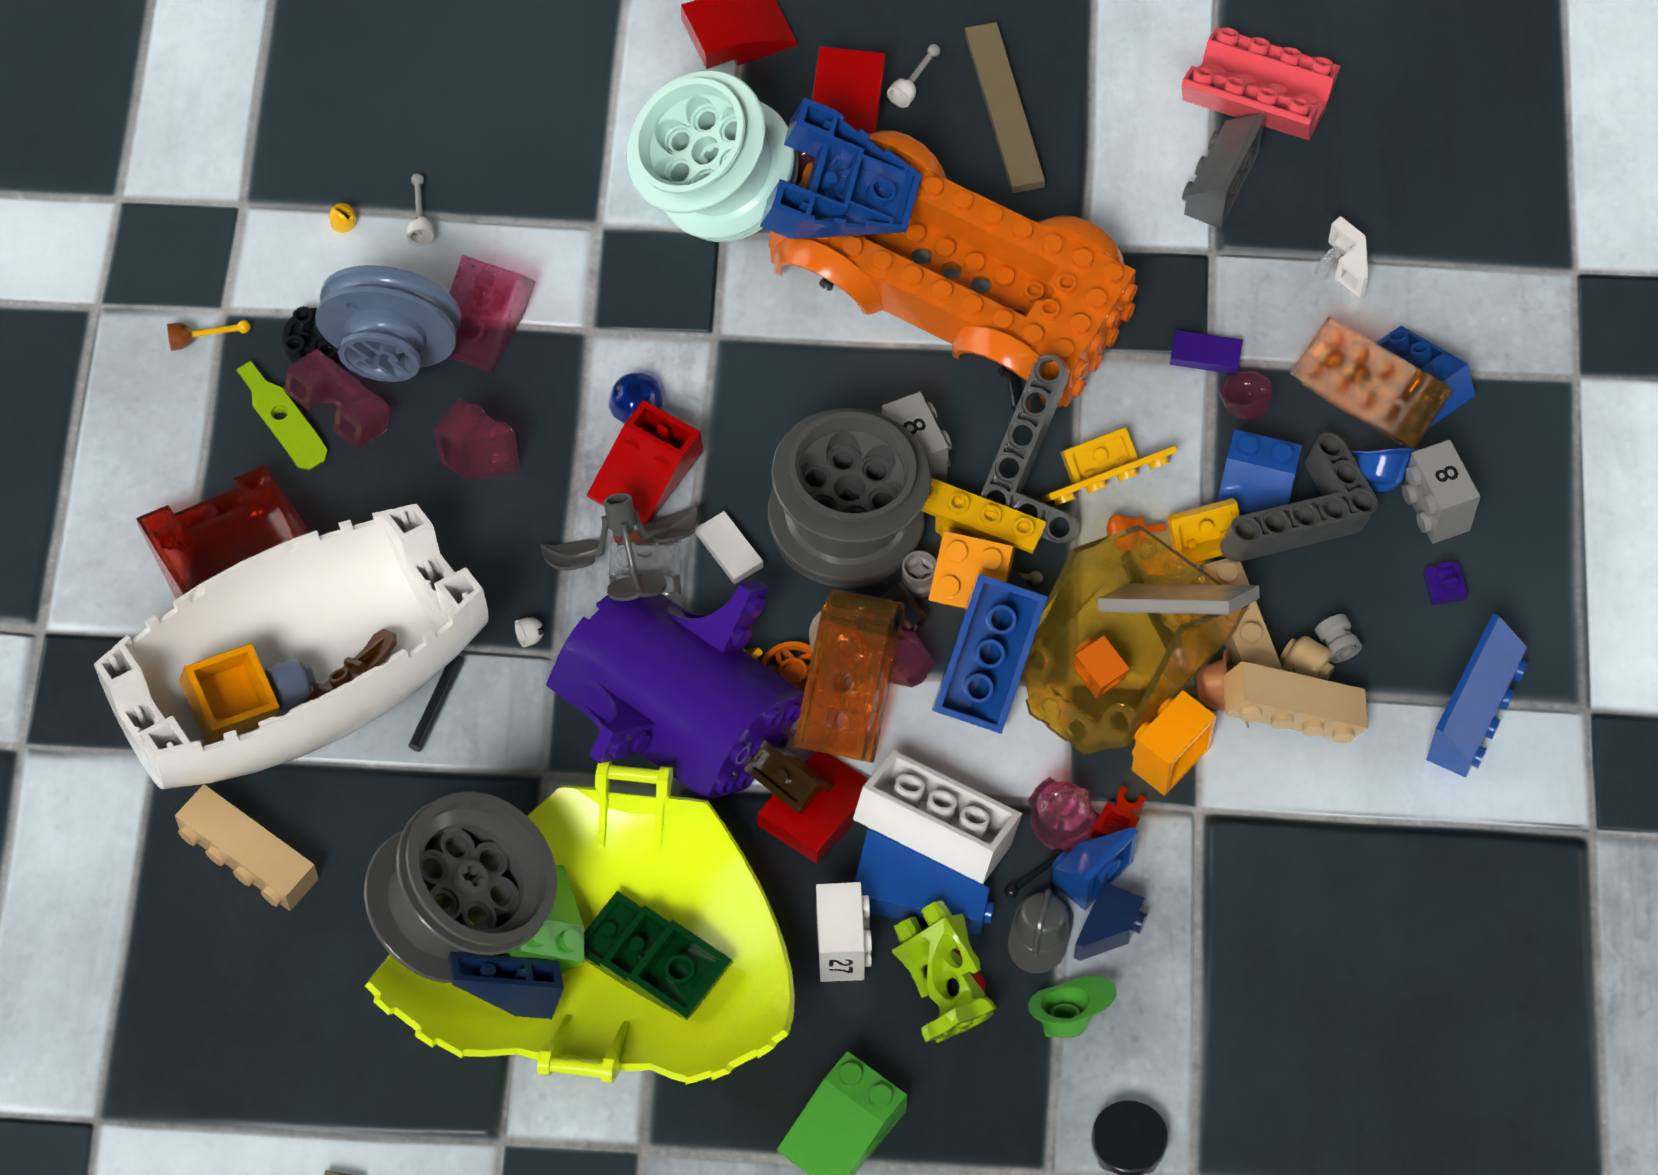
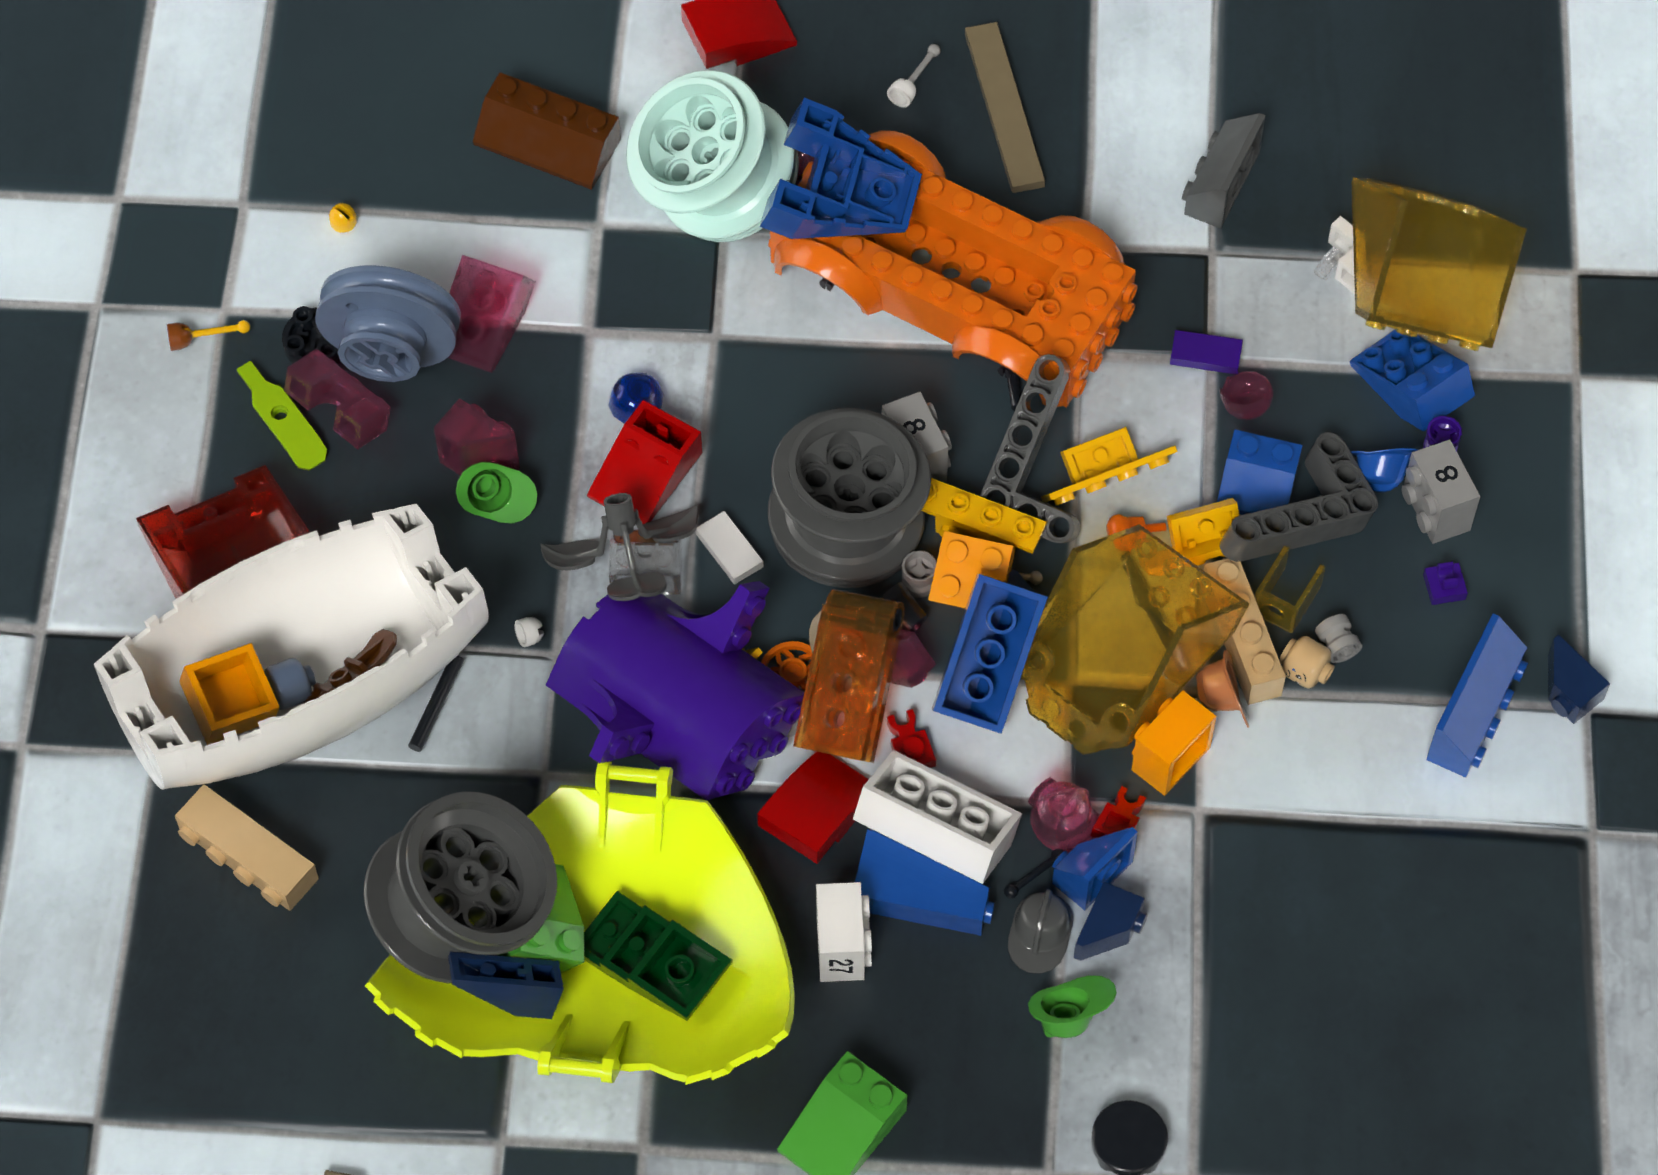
(420, 223): white hinge -> none
(496, 492): none -> bright green piece
(546, 131): none -> reddish brown slope
(786, 775): dark brown panel -> none
(851, 85): red slope -> none
(909, 742): none -> red plate
(948, 955): lime hips -> none
(1099, 666): orange brick -> none
(1178, 598): light grey tile -> none
(1255, 77): coral slope -> none
(1291, 613): none -> clear yellow piece
(1295, 702): tan brick -> none
(1371, 383): clear orange hinge -> none
(1431, 263): none -> clear yellow windscreen
(1443, 429): none -> dark purple wheel
(1573, 682): none -> dark blue slope

